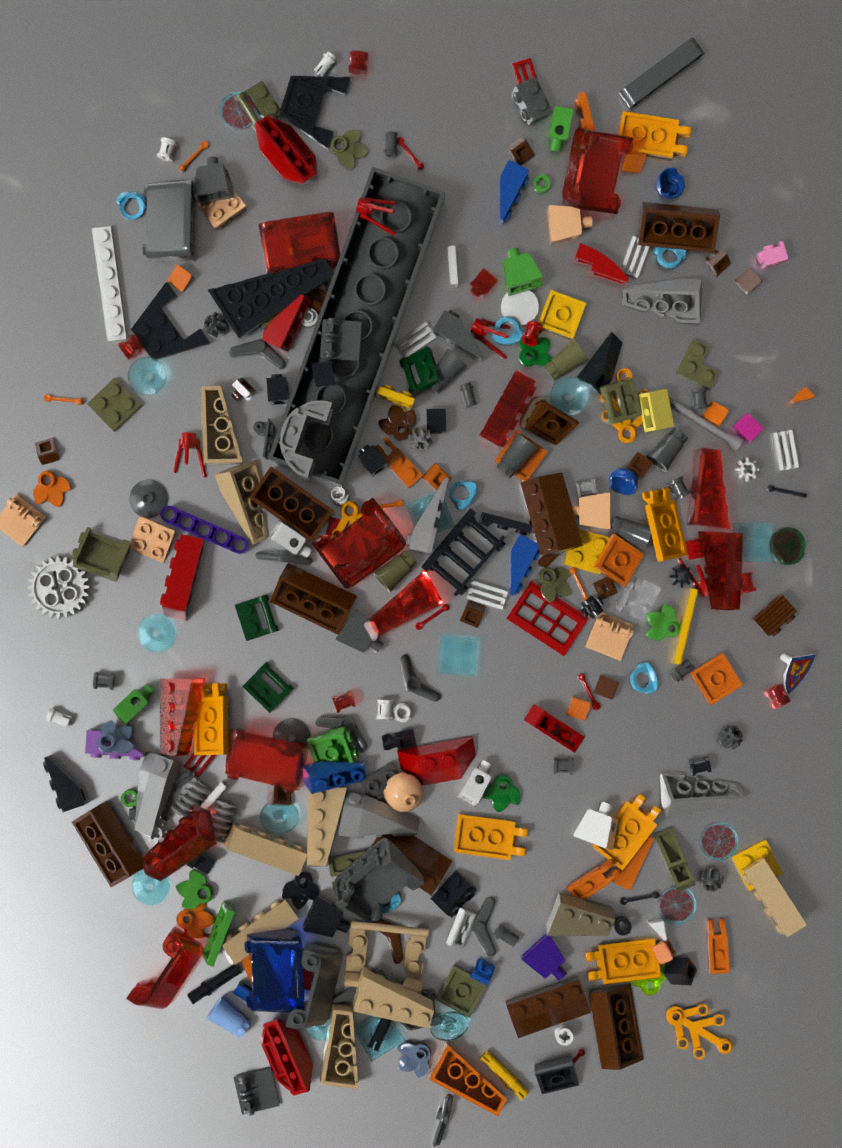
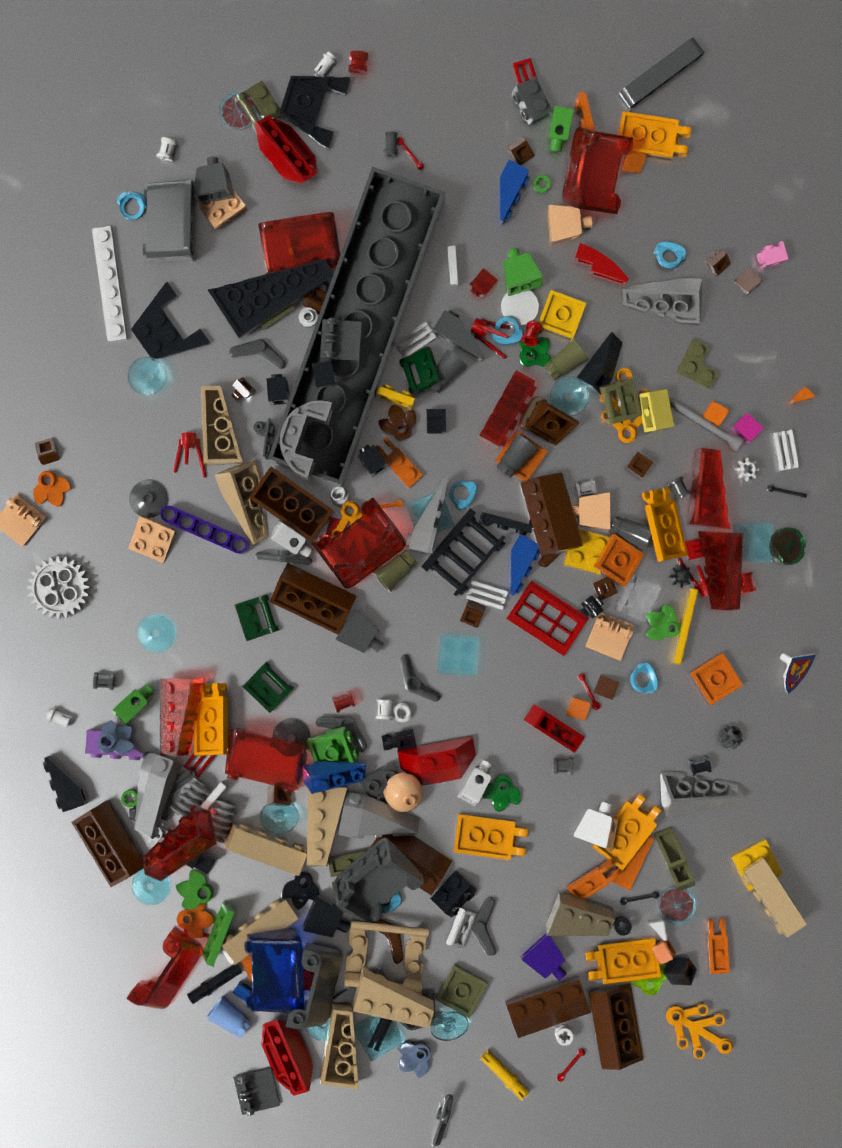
(48, 398): orange hinge -> none
(100, 555): olive panel -> none
(114, 404): olive plate -> none
(134, 344): clear red wheel -> none
(180, 278): orange slope -> none
(182, 577): red wedge -> none
(204, 145): orange hinge -> none
(215, 324): dark grey gear -> none
(286, 324): red slope -> none
(351, 148): olive plate -> none
(367, 206): red plant -> none
(408, 605): clear red wedge -> none
(419, 626): red hinge -> none
(420, 438): light grey gear -> none
(435, 476): orange slope -> none
(462, 1079): orange wedge -> none
(468, 395): dark grey pin -> none
(482, 971): blue tile -> none
(505, 935): dark grey pin -> none
(556, 585): olive plate -> none
(556, 1075): black slope -> none
(573, 570): orange hinge -> none
(623, 481): blue hair -> none
(635, 275): white tile -> none
(667, 449): dark grey plant -> none
(670, 183): blue hair -> none
(678, 227): reddish brown slope -> none
(680, 672): dark grey pin -> none
(699, 398): dark grey bush -> none
(711, 879): dark grey gear -> none
(718, 841): clear light blue tile -> none
(774, 615): reddish brown brick -> none
(777, 696): clear red wheel -> none

